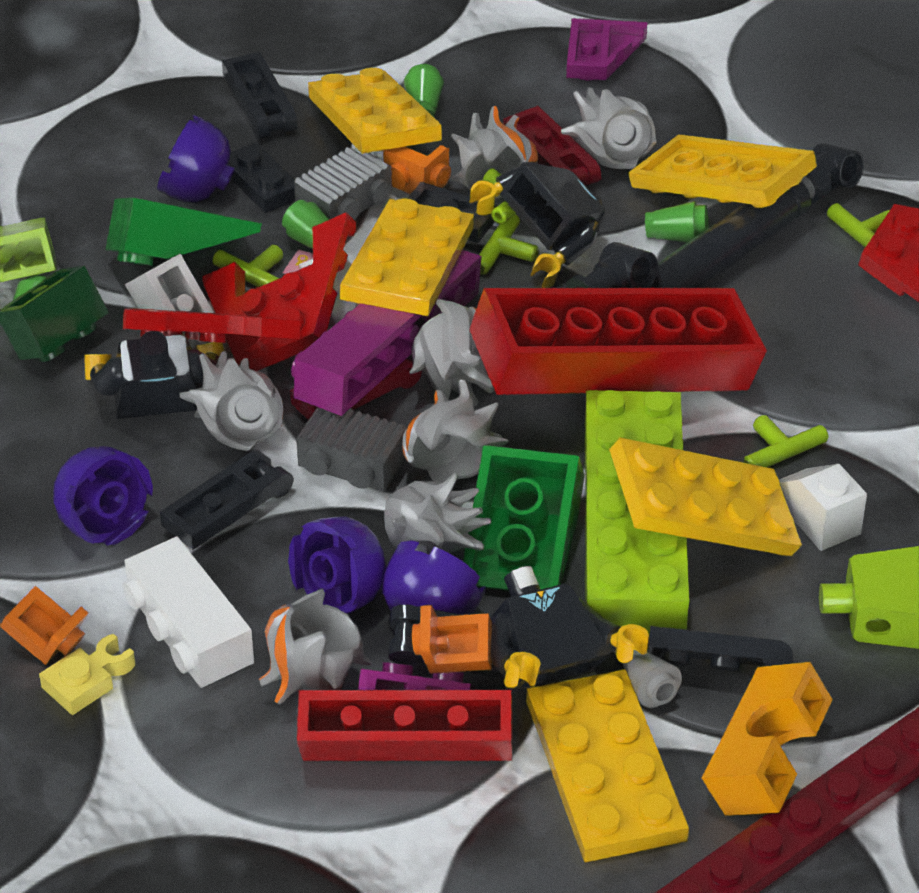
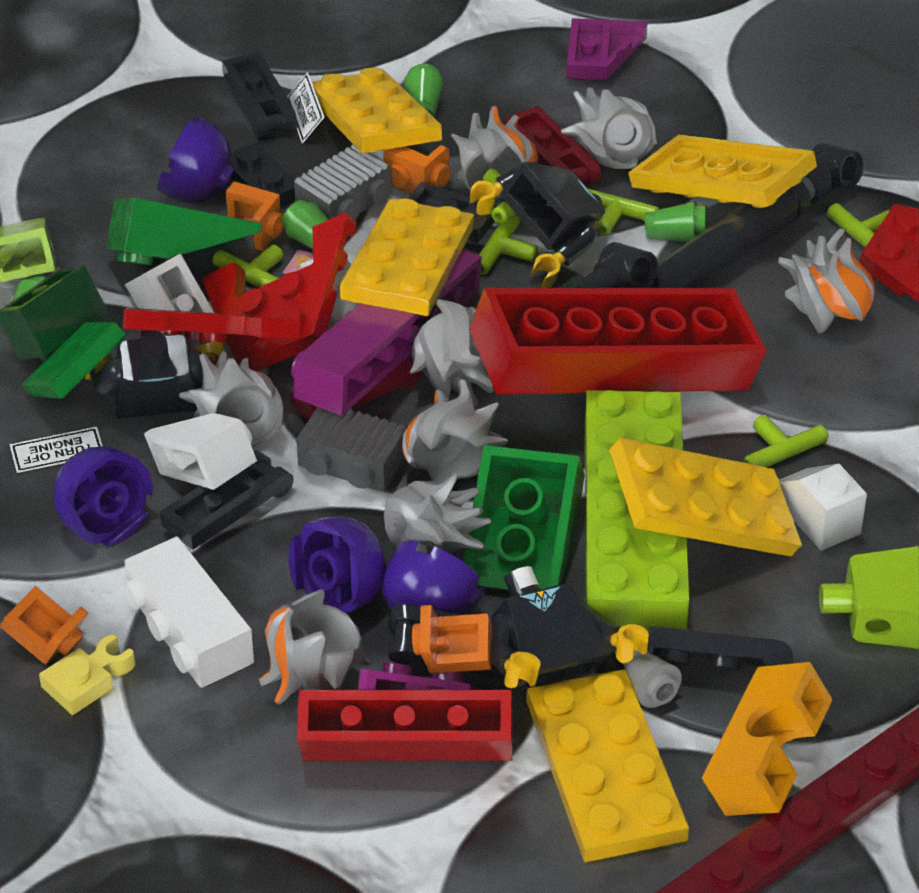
(52, 449): none -> white sticker
(74, 359): none -> green tile
(202, 449): none -> white slope
(256, 206): none -> orange bracket
(306, 107): none -> white sticker
(617, 206): none -> lime piece
(829, 282): none -> light grey hair

